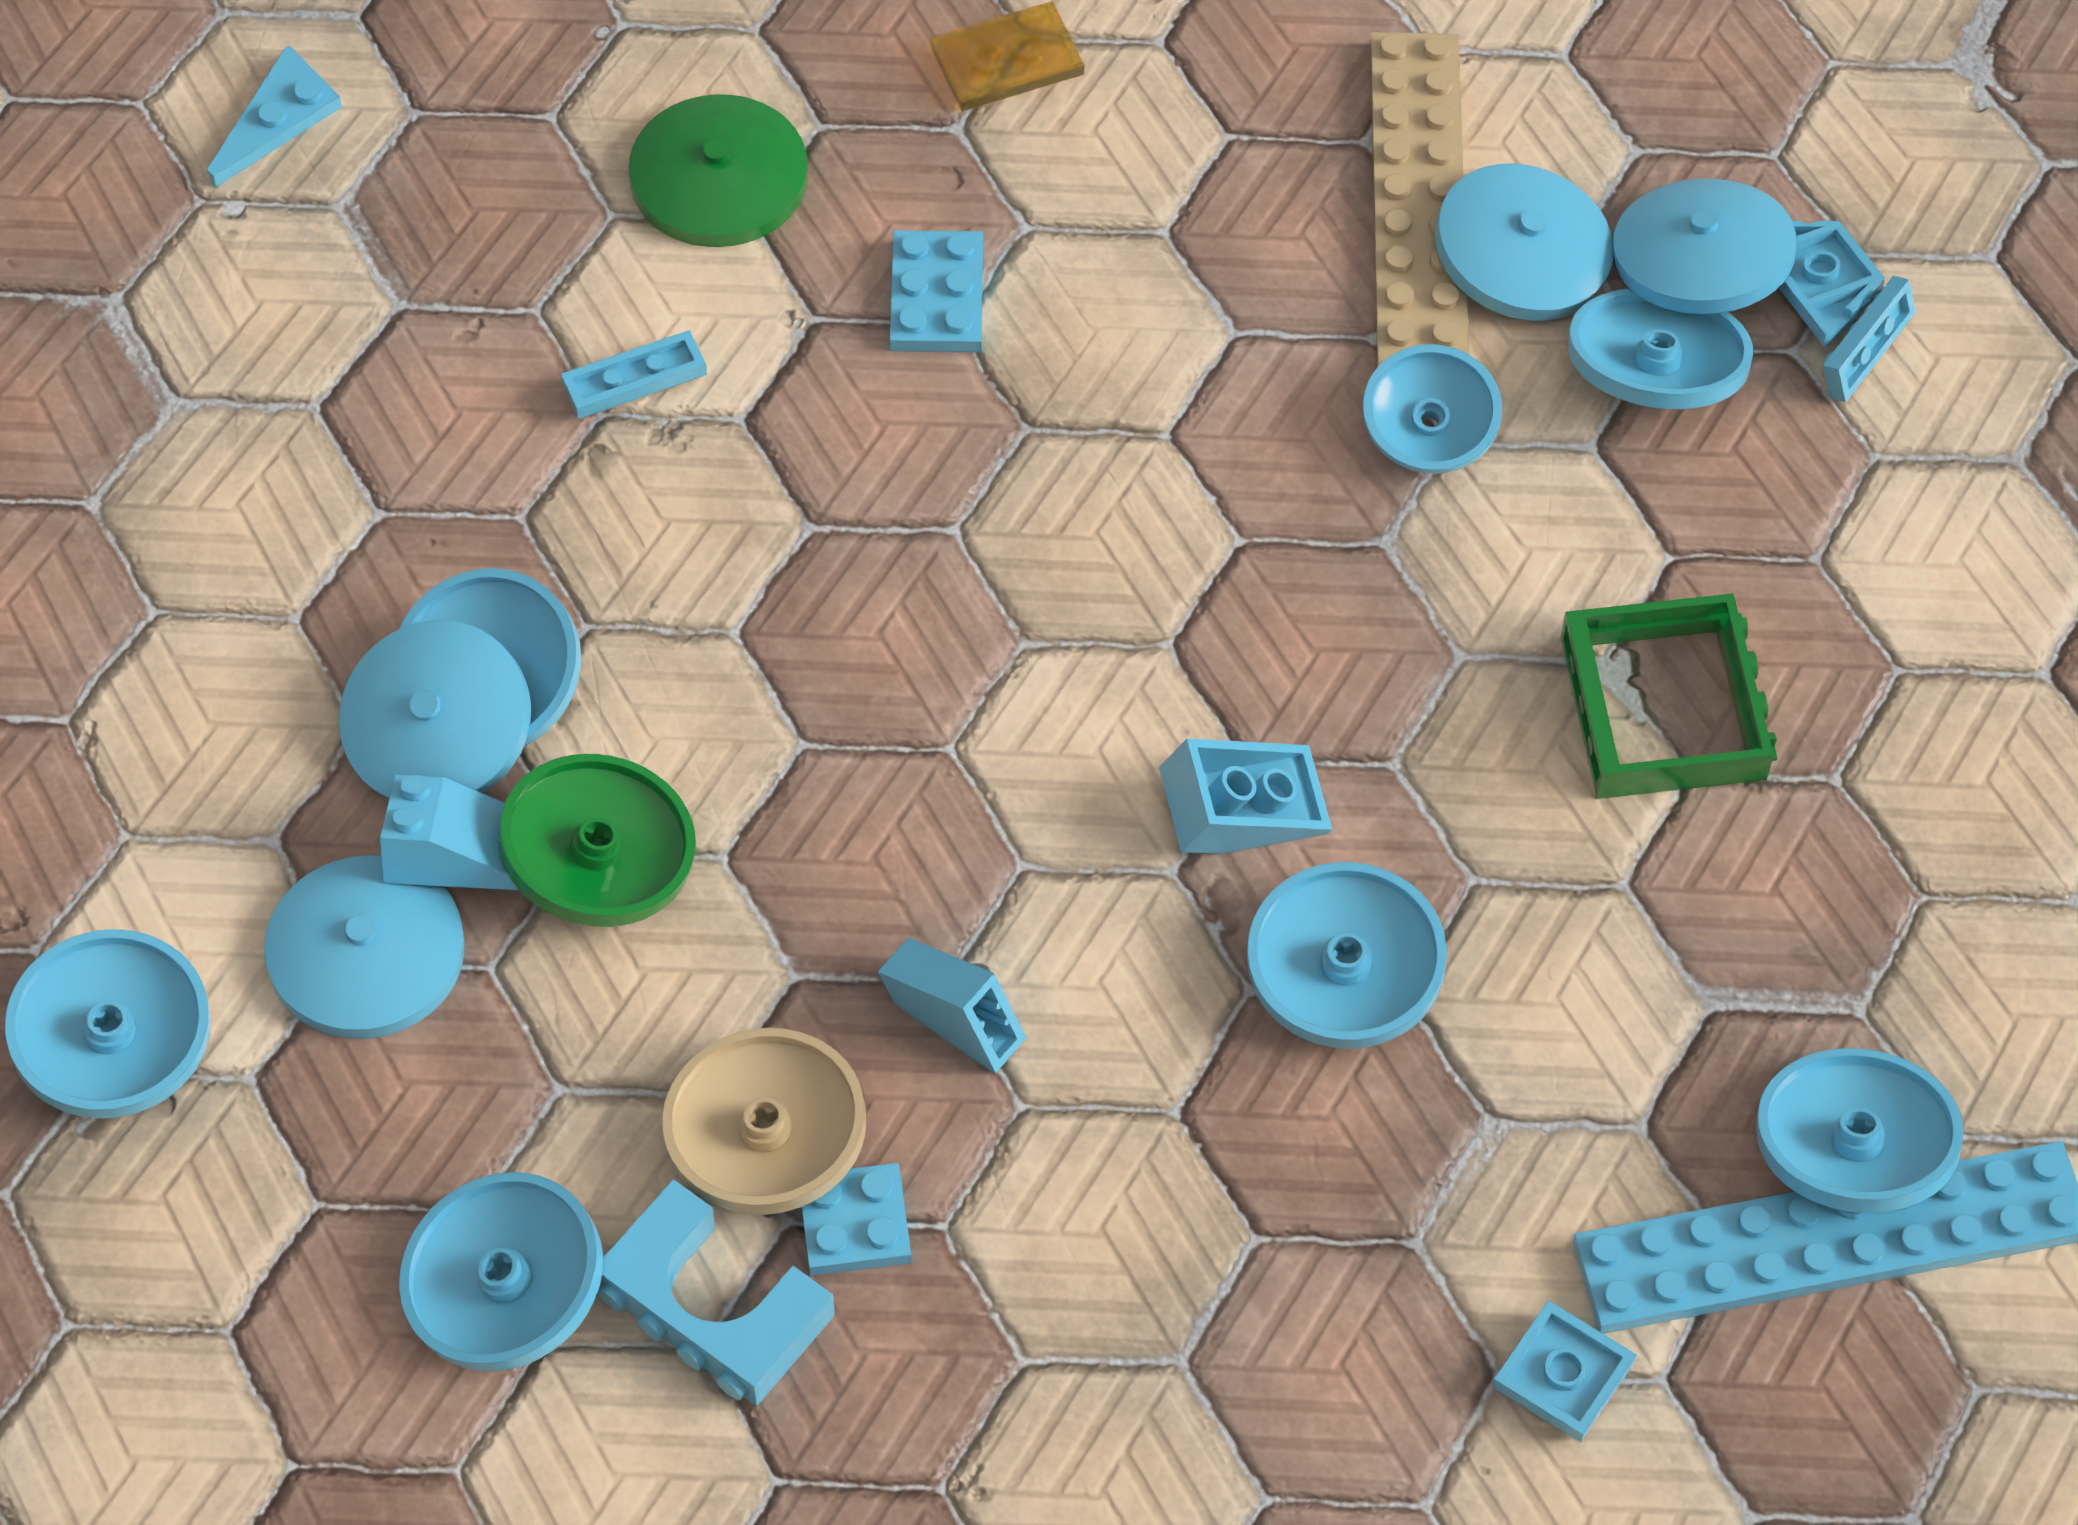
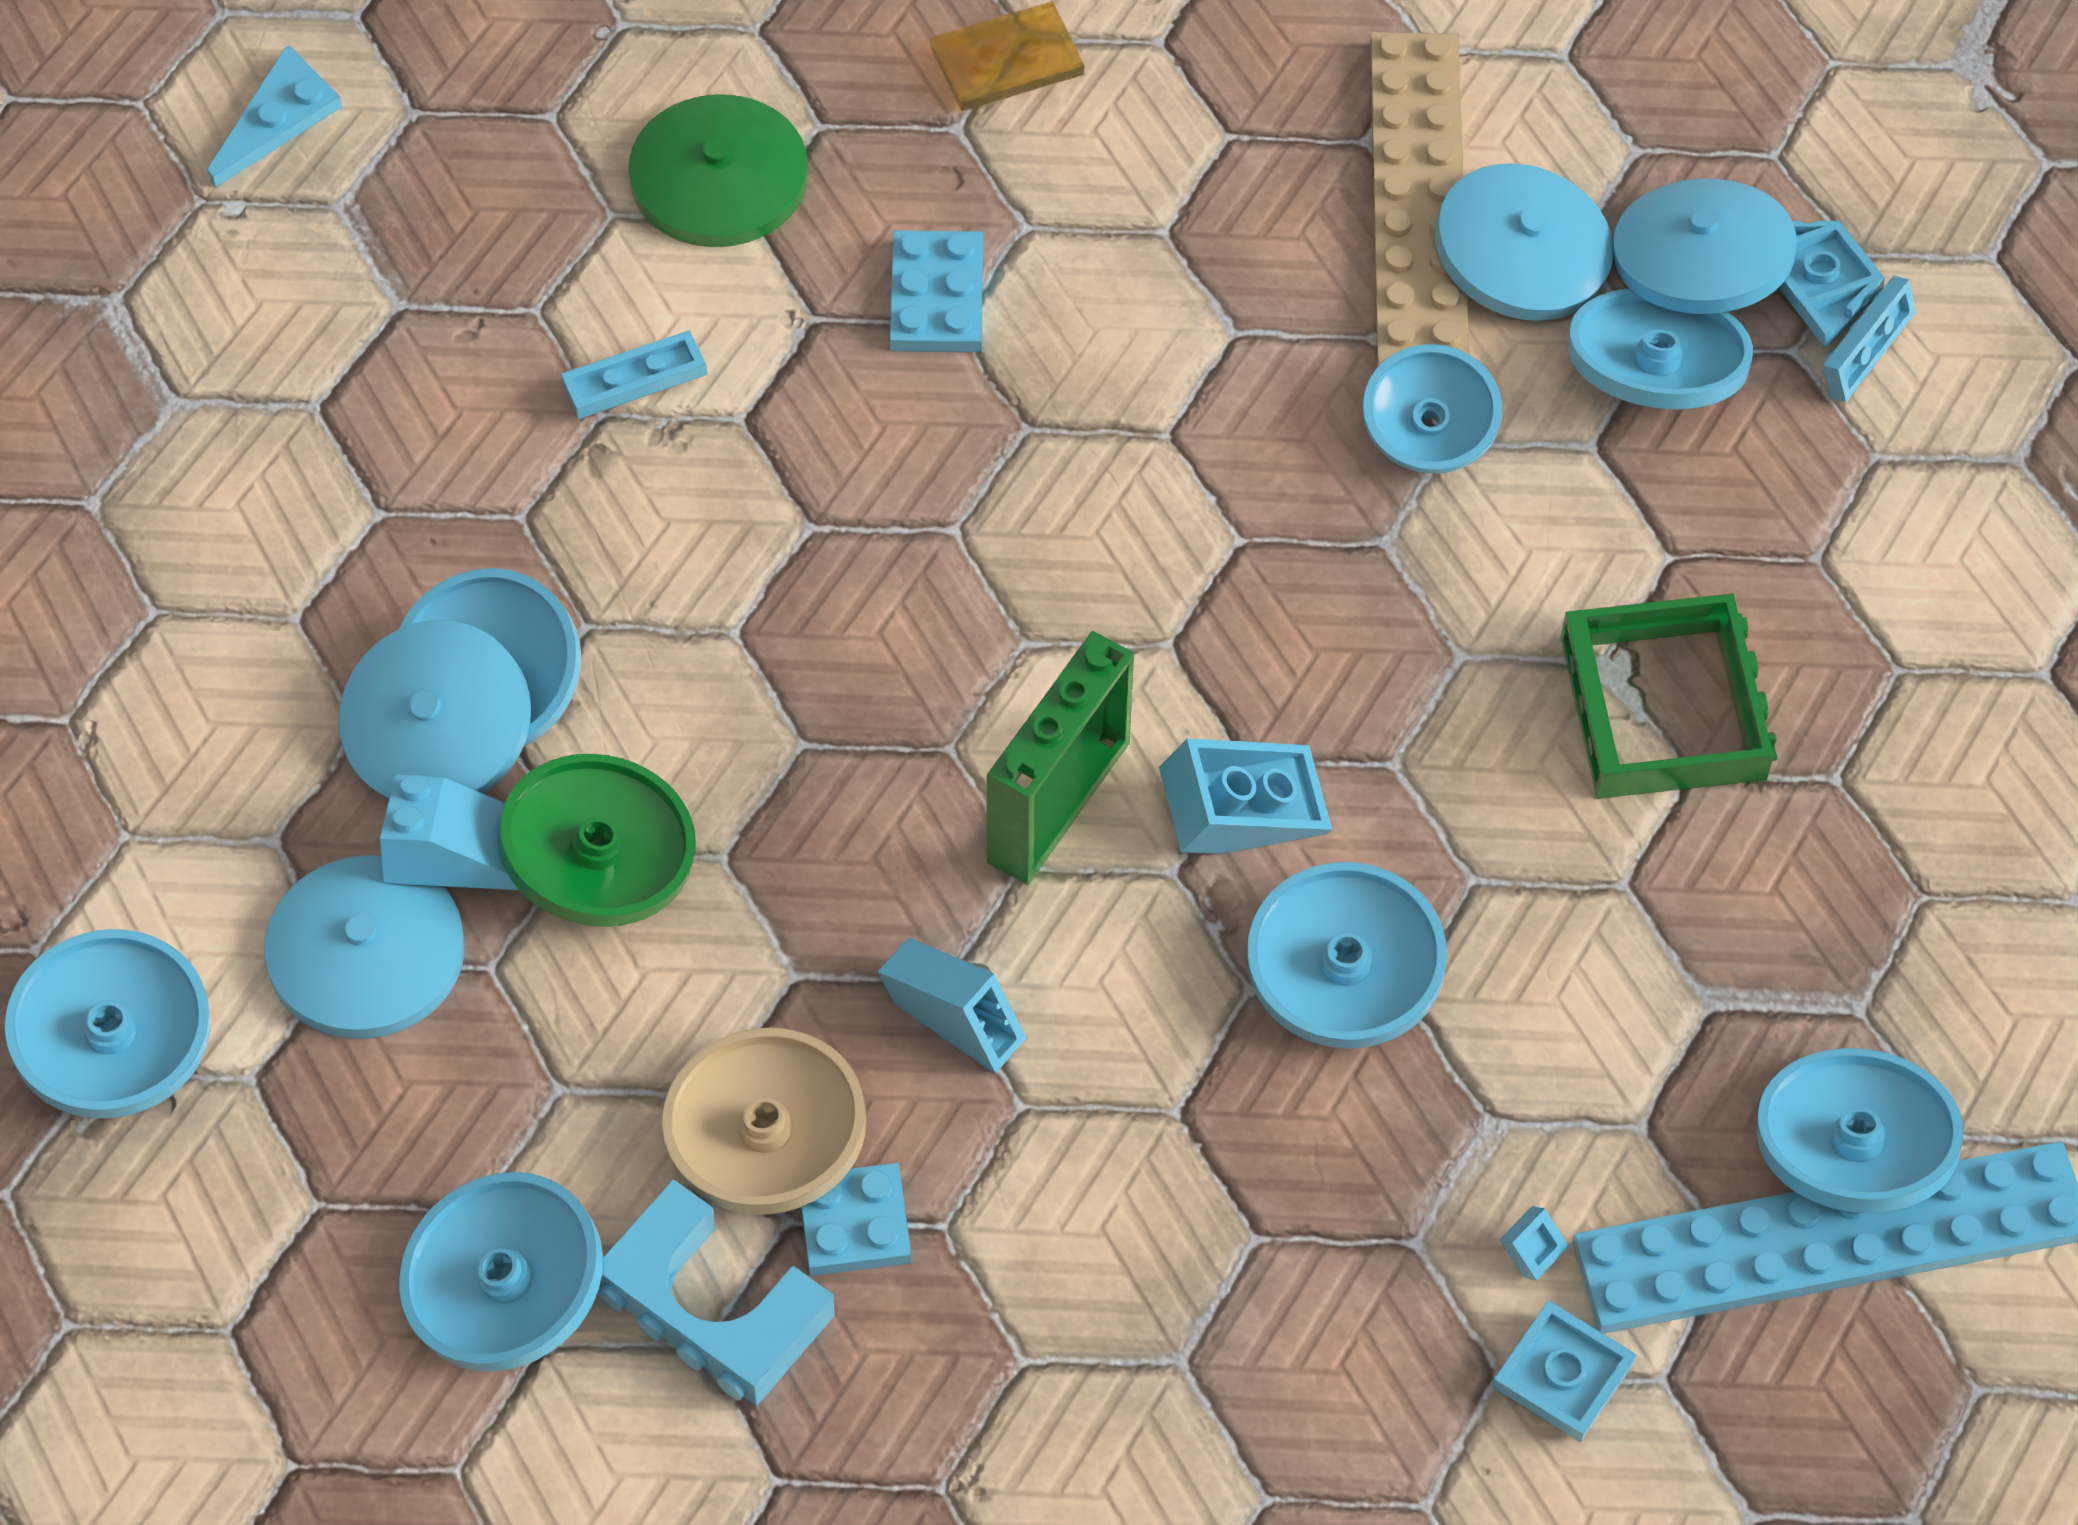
(1062, 755): none -> green window
(1534, 1243): none -> medium azure plate

